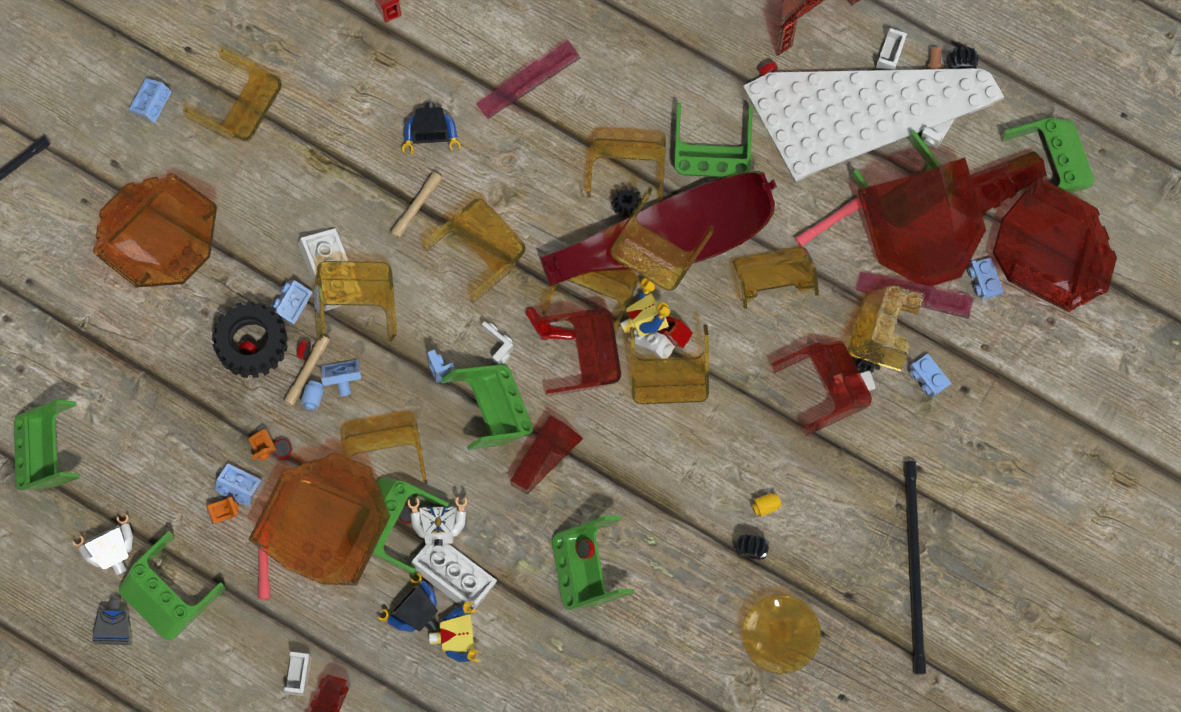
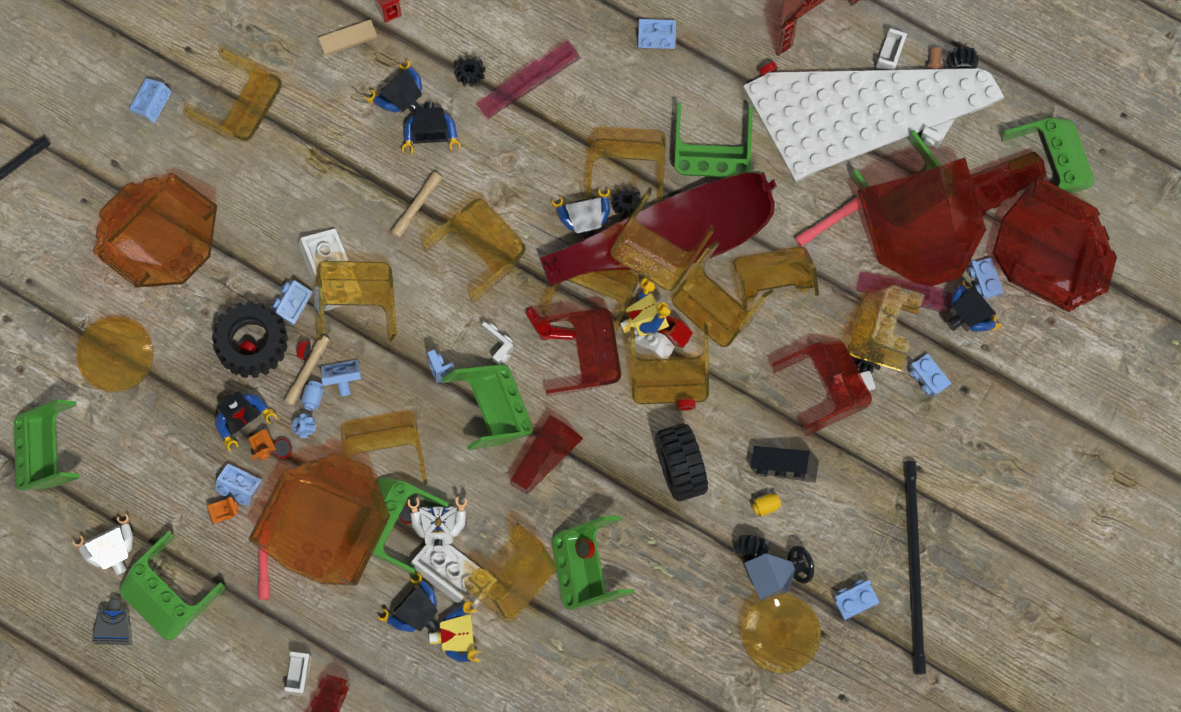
(115, 354): none -> clear yellow dish
(237, 412): none -> torso
(303, 426): none -> light blue gear
(348, 37): none -> tan tile
(399, 92): none -> black torso
(471, 65): none -> black gear
(518, 580): none -> clear yellow windscreen
(584, 214): none -> torso
(657, 34): none -> light blue bracket
(681, 462): none -> black tyre
(686, 404): none -> red tile
(709, 304): none -> clear yellow windscreen
(774, 575): none -> sand blue piece
(784, 463): none -> black wedge
(856, 599): none -> light blue bracket
(971, 311): none -> black torso

